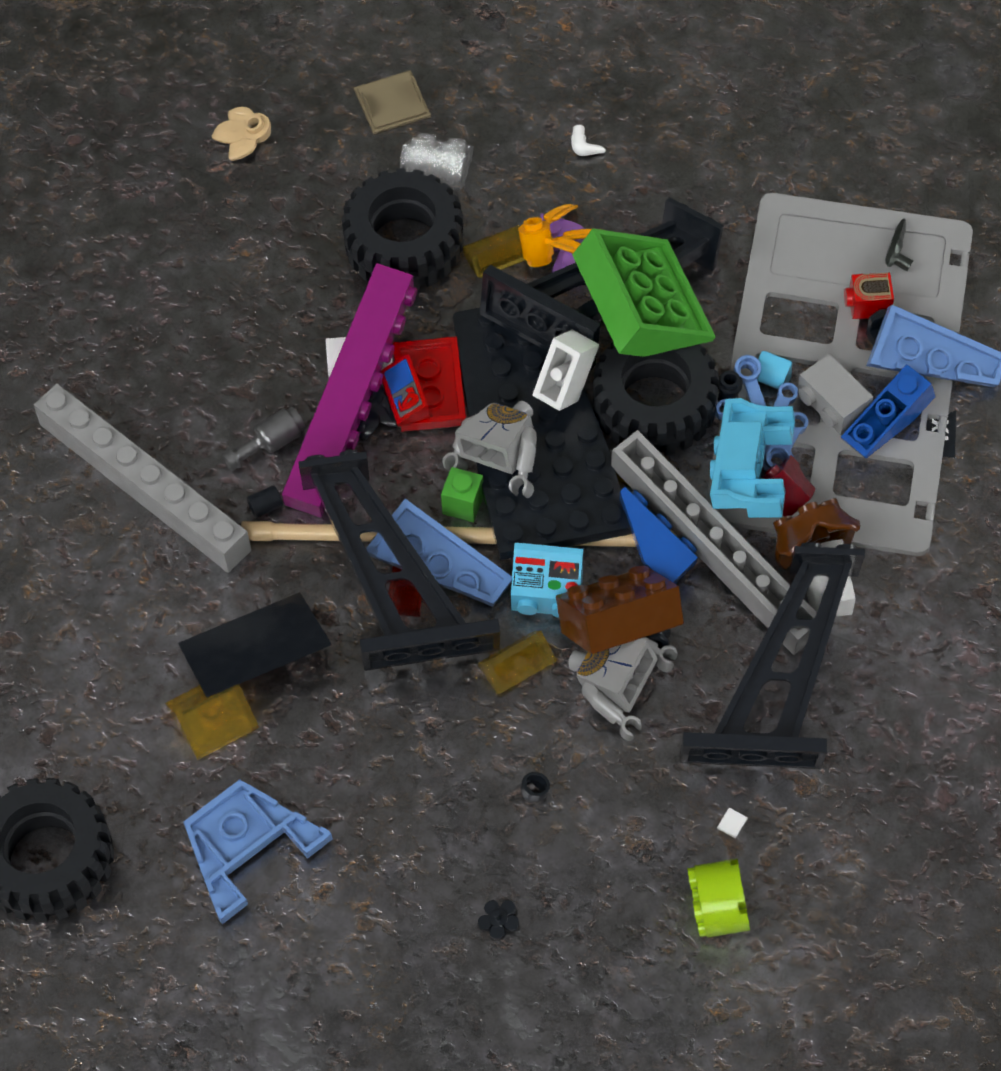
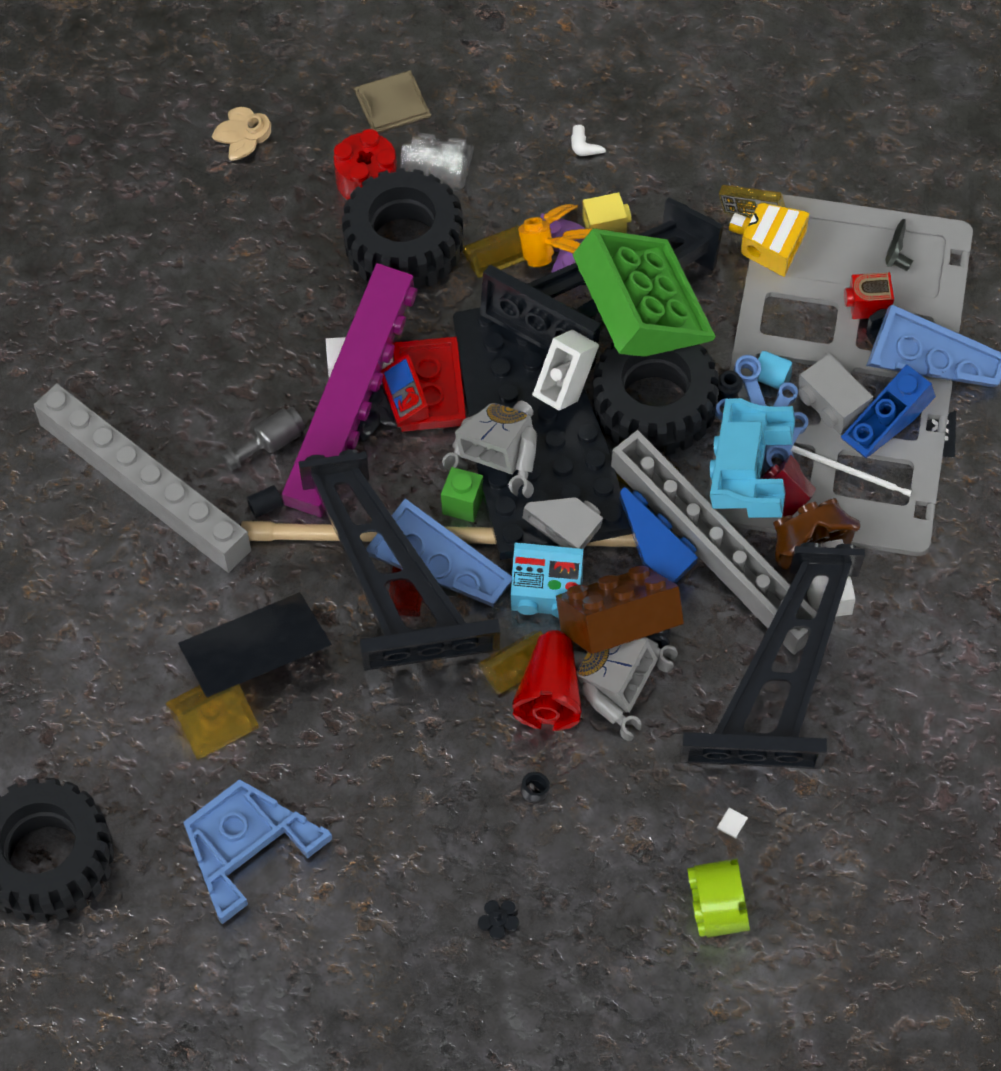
(360, 158): none -> red brick
(549, 685): none -> red cone
(565, 520): none -> light grey slope
(606, 213): none -> light yellow brick
(745, 200): none -> clear yellow tile
(771, 235): none -> yellow torso
(850, 470): none -> white piece

